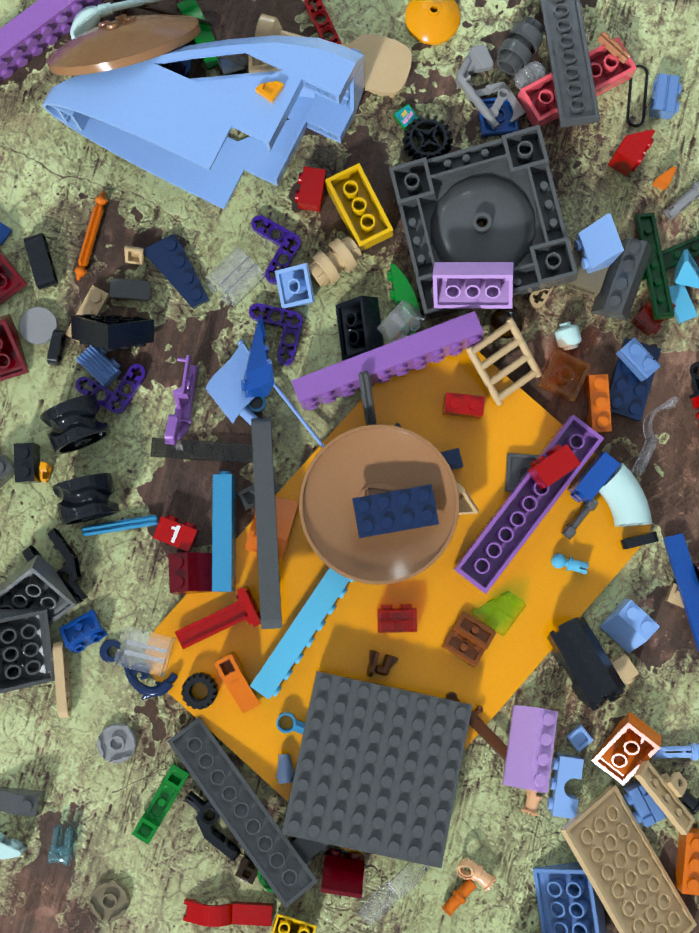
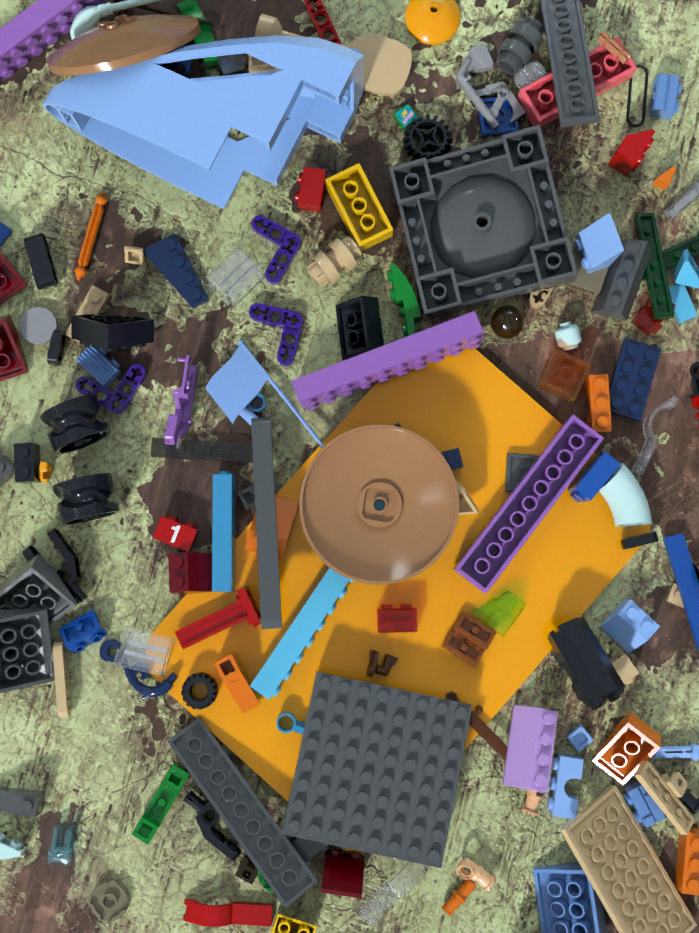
(117, 743): light grey tile -> none
(119, 525): dark azure axle -> none
(129, 289): dark grey slope -> none
(259, 371): blue wedge -> none
(270, 90): light orange tile -> none
(284, 769): sand blue cone -> none
(295, 286): light blue slope -> none
(367, 398): dark grey axle -> none
(395, 511): dark blue plate -> none
(401, 322): clear brick -> none
(463, 405): red brick -> none
(473, 285): lavender slope -> none
(526, 357): tan bar -> none
(554, 466): red brick -> none
(559, 561): medium azure pin -> none
(569, 530): flat silver bar -> none
(638, 359): medium blue brick -> none

